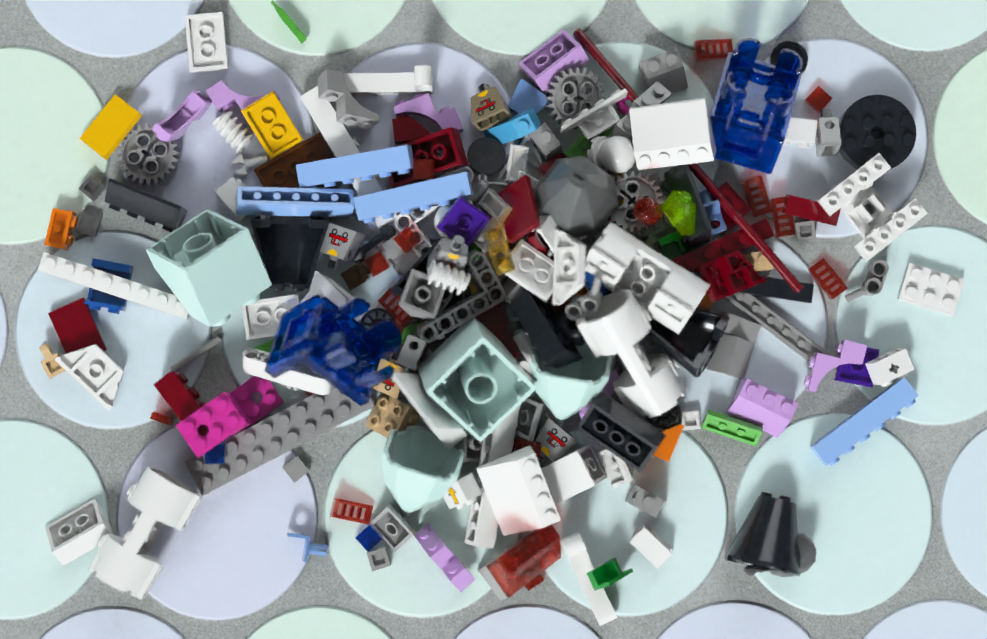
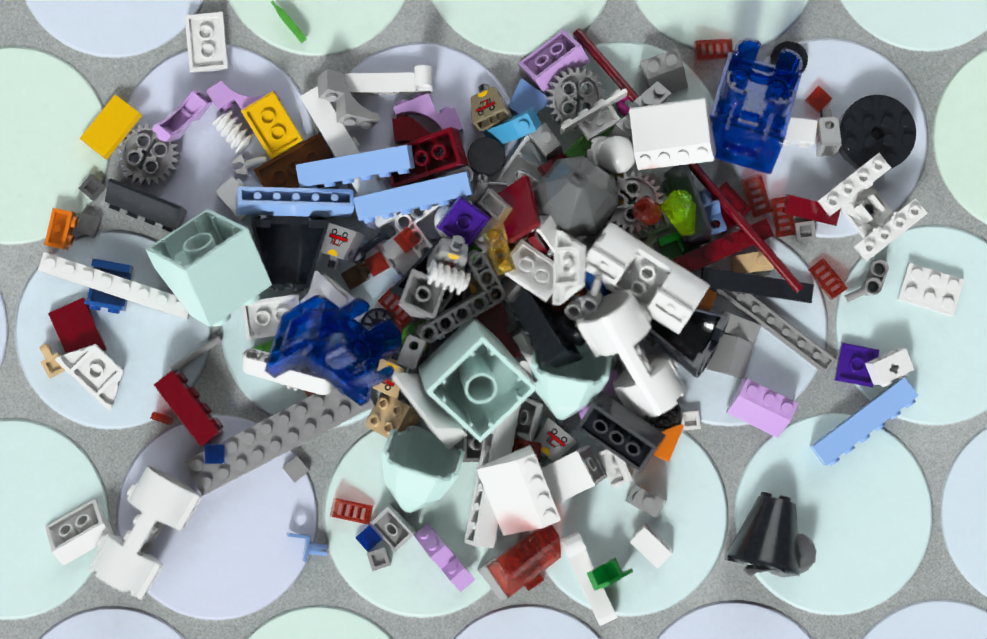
(229, 414): dark pink bracket -> none
(423, 169): clear red tile -> none
(462, 492): white brick -> none
(517, 161): white tile -> none
(729, 275): dark red slope -> none
(732, 427): bright green plate -> none
(821, 364): lavender arch -> none

